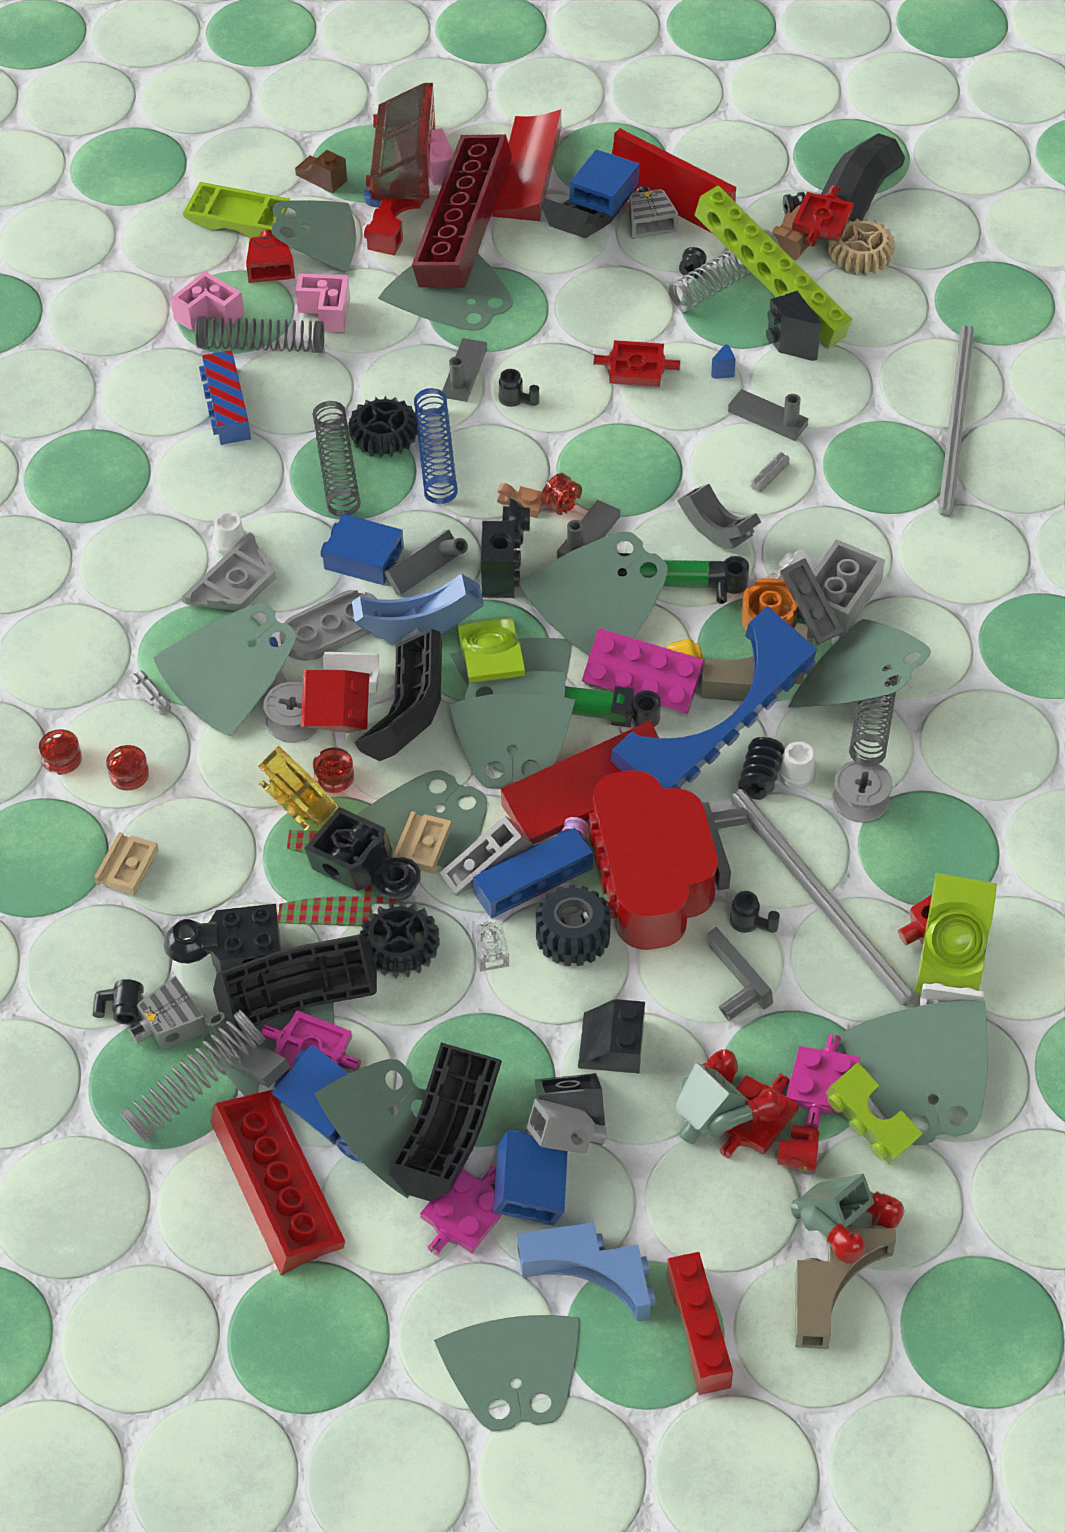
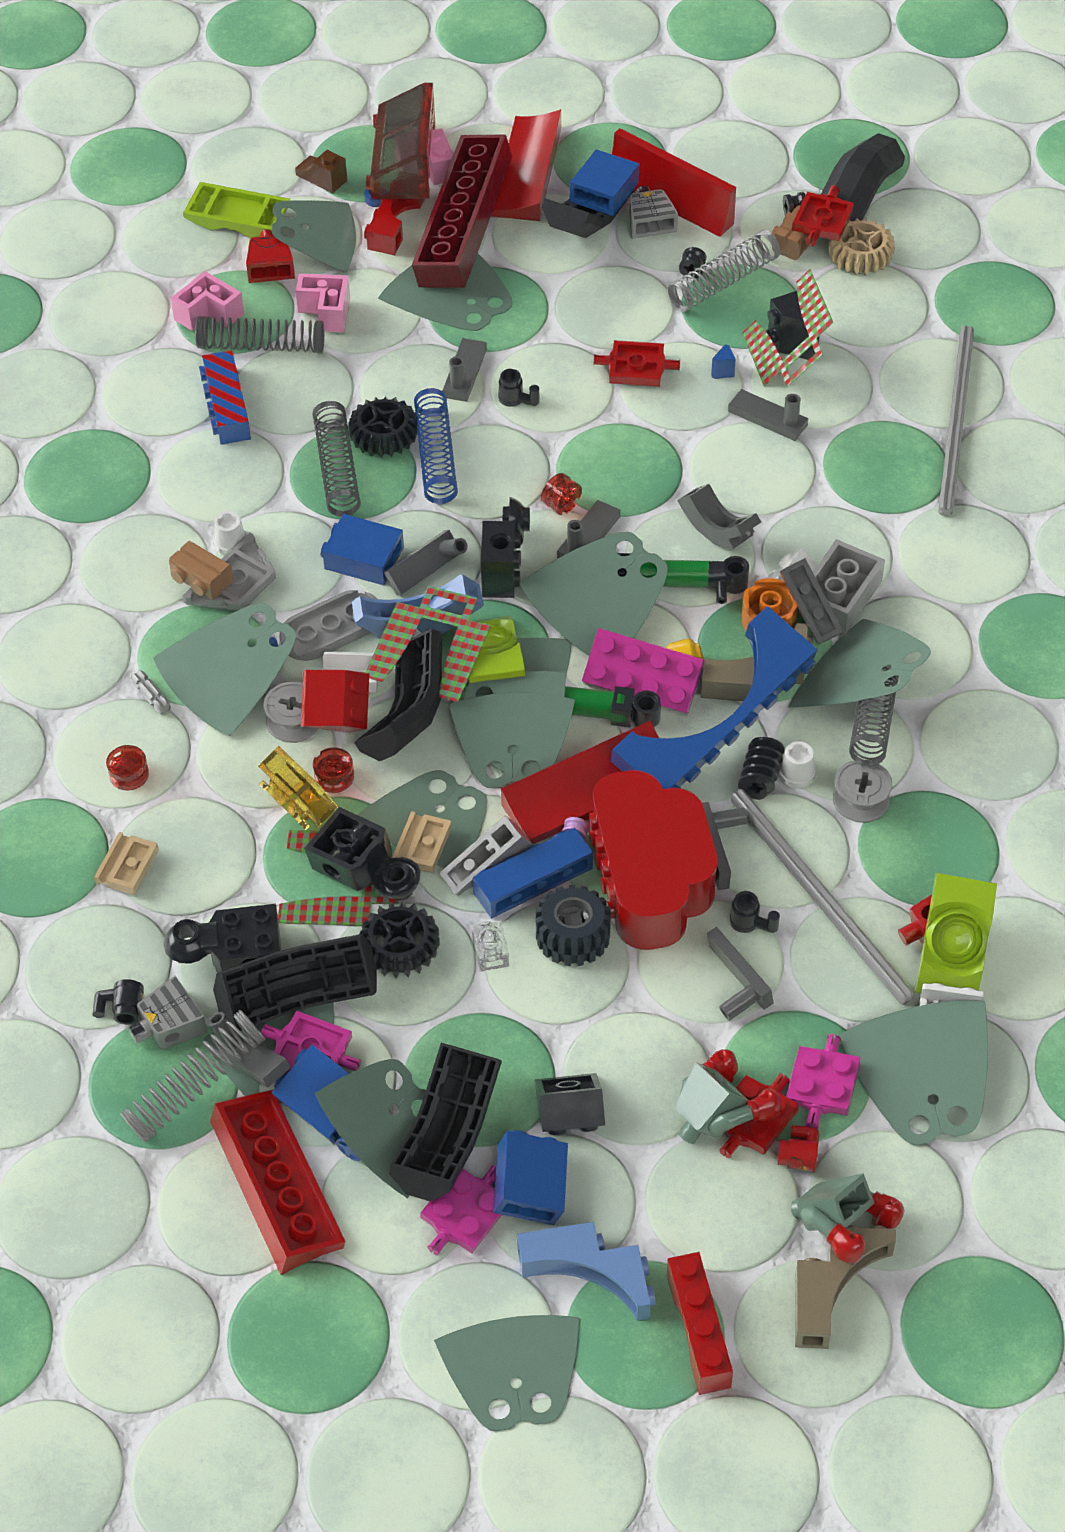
(60, 753): clear red wheel -> none
(200, 570): none -> medium nougat brick
(463, 650): none -> piece
(527, 496): nougat plate -> none
(563, 1127): light grey torso -> none
(613, 1037): black slope -> none
(769, 261): lime brick -> none
(770, 472): light grey axle -> none
(816, 321): none -> piece
(886, 1136): lime arch -> none

